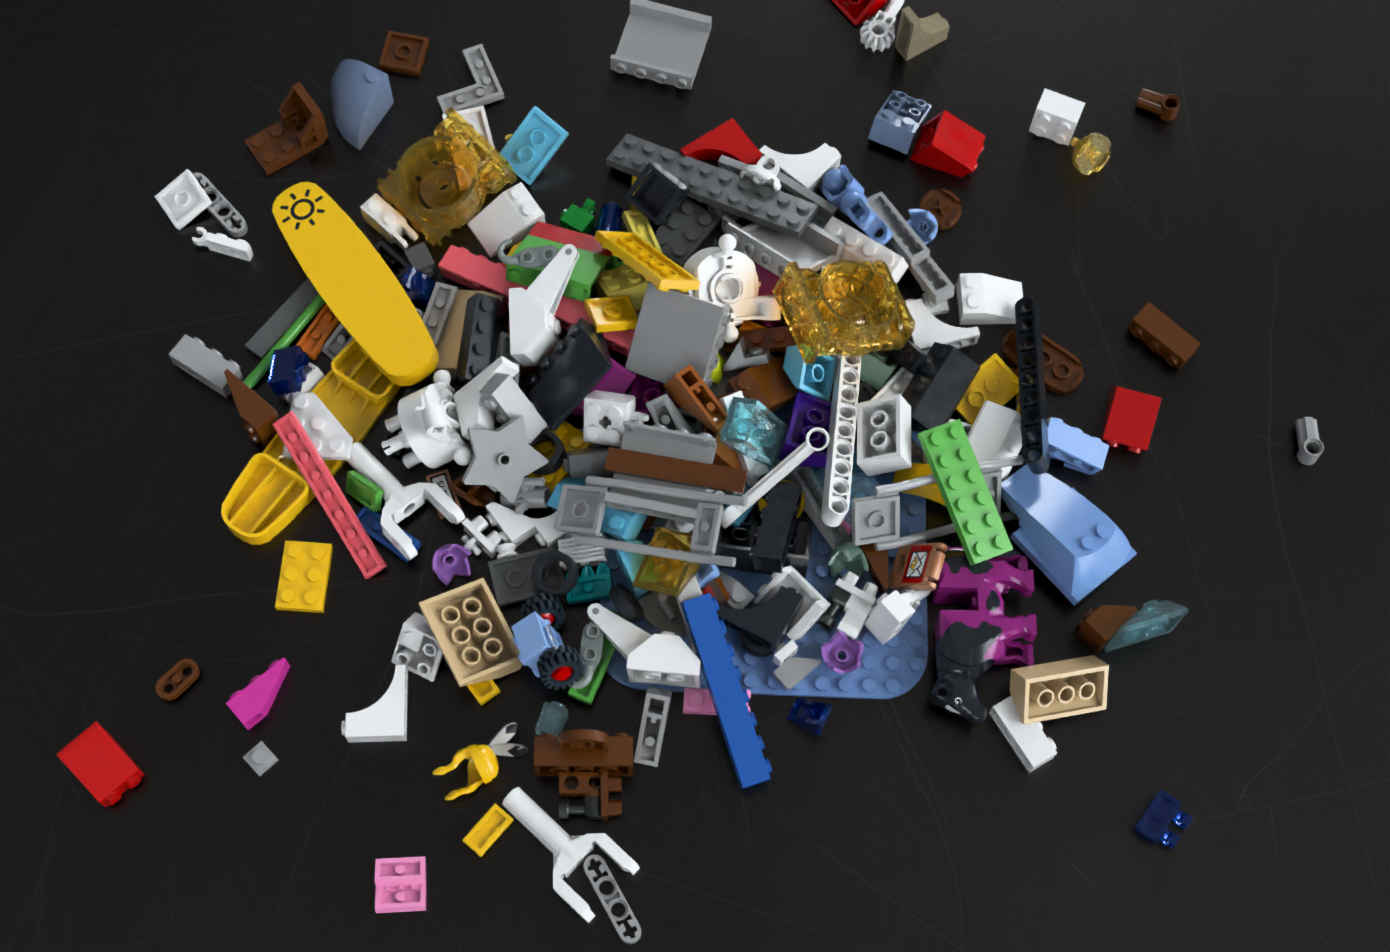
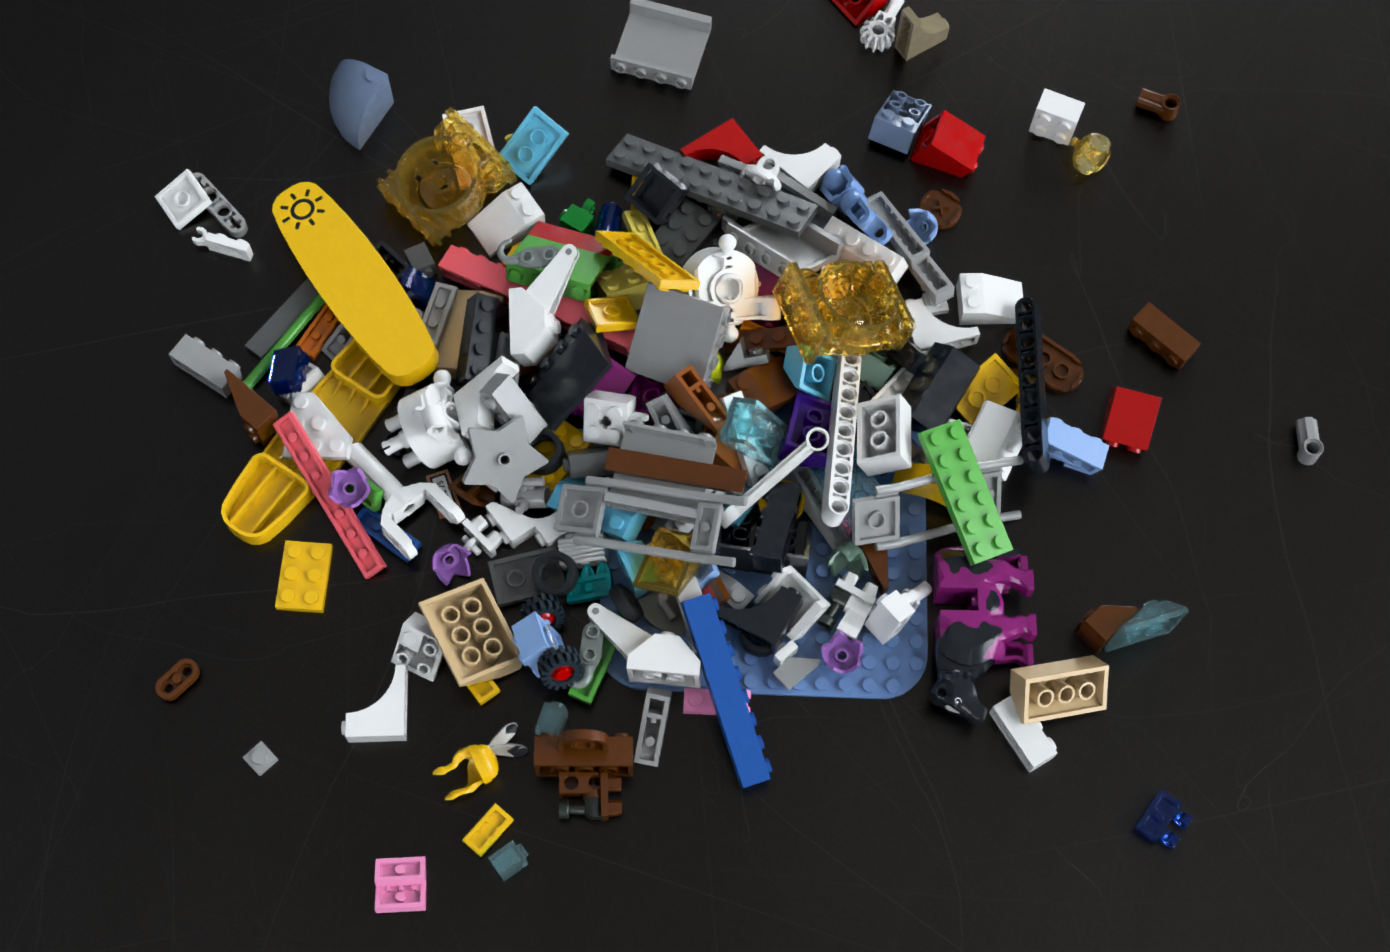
(101, 764): red slope -> none
(257, 698): dark pink slope -> none
(296, 134): reddish brown bracket -> none
(341, 479): none -> medium lavender piece
(387, 221): white hinge -> none
(403, 53): reddish brown tile -> none
(486, 86): light grey plate -> none
(506, 550): white bush -> none
(509, 860): none -> clear light blue brick
(566, 849): white piece -> none
(611, 899): light grey beam -> none
(810, 715): clear blue slope -> none
(916, 565): nougat container -> none
(1064, 533): medium blue wedge -> none

